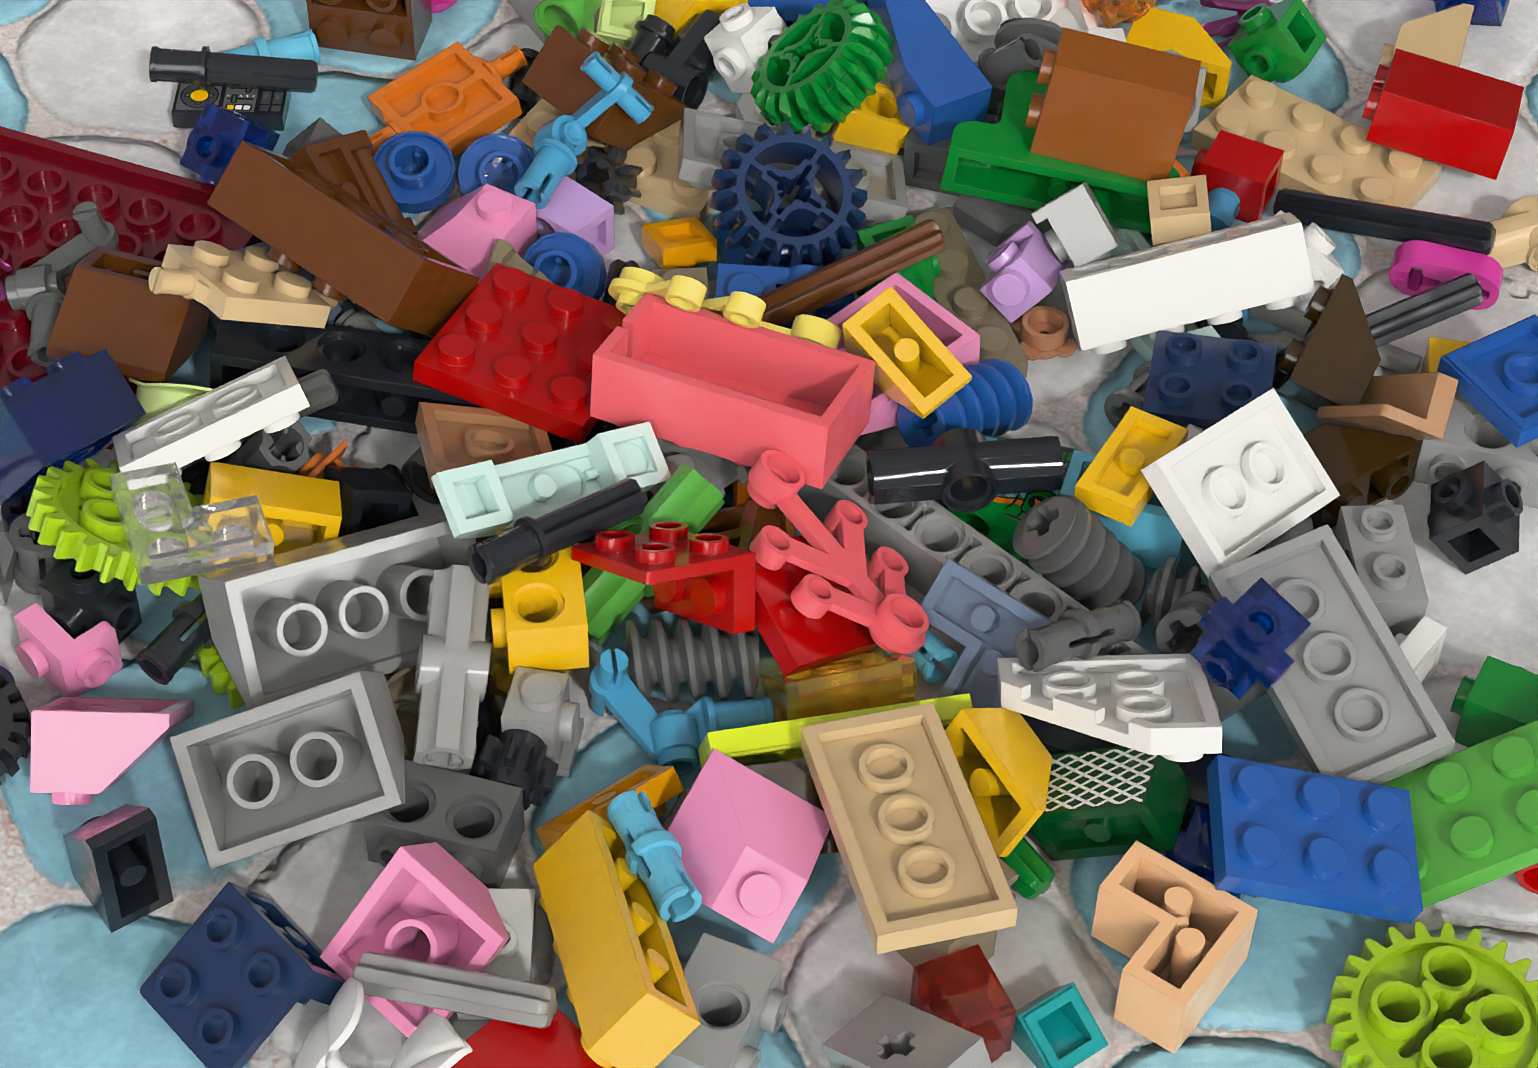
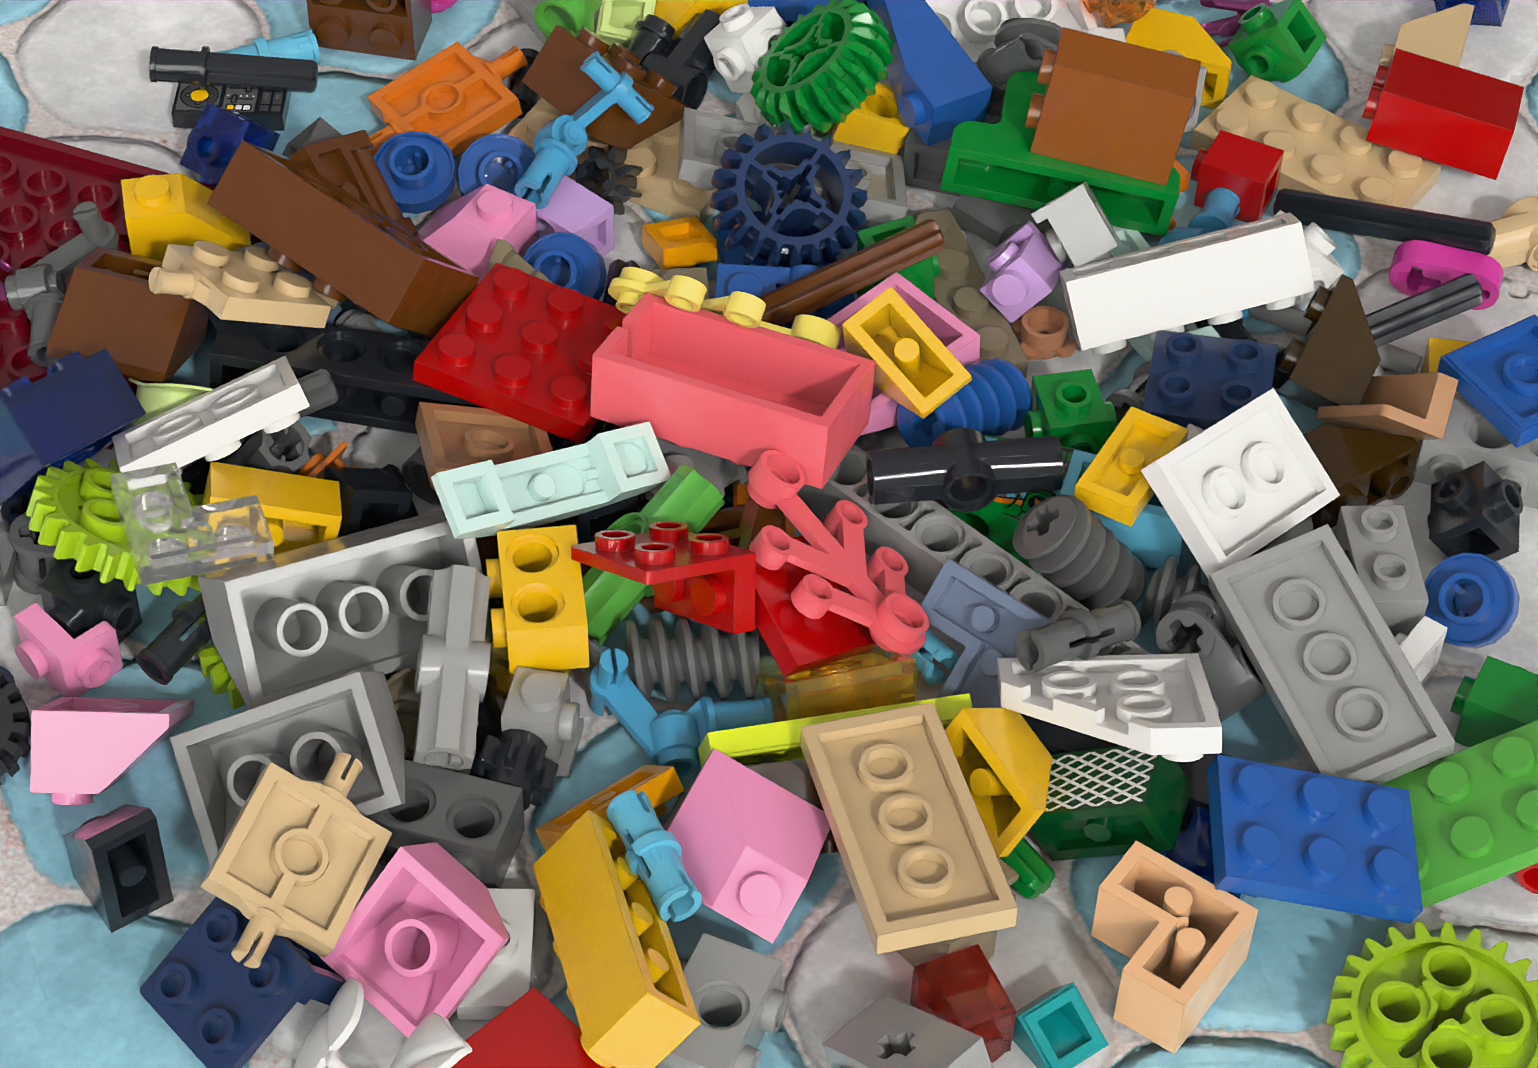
(174, 212): none -> yellow slope
(296, 860): none -> tan plate
(456, 989): light grey axle -> none
(538, 538): black axle -> none
(1072, 409): none -> green brick
(1178, 208): tan brick -> none
(1249, 639): clear blue brick -> none
(1472, 599): none -> blue plate

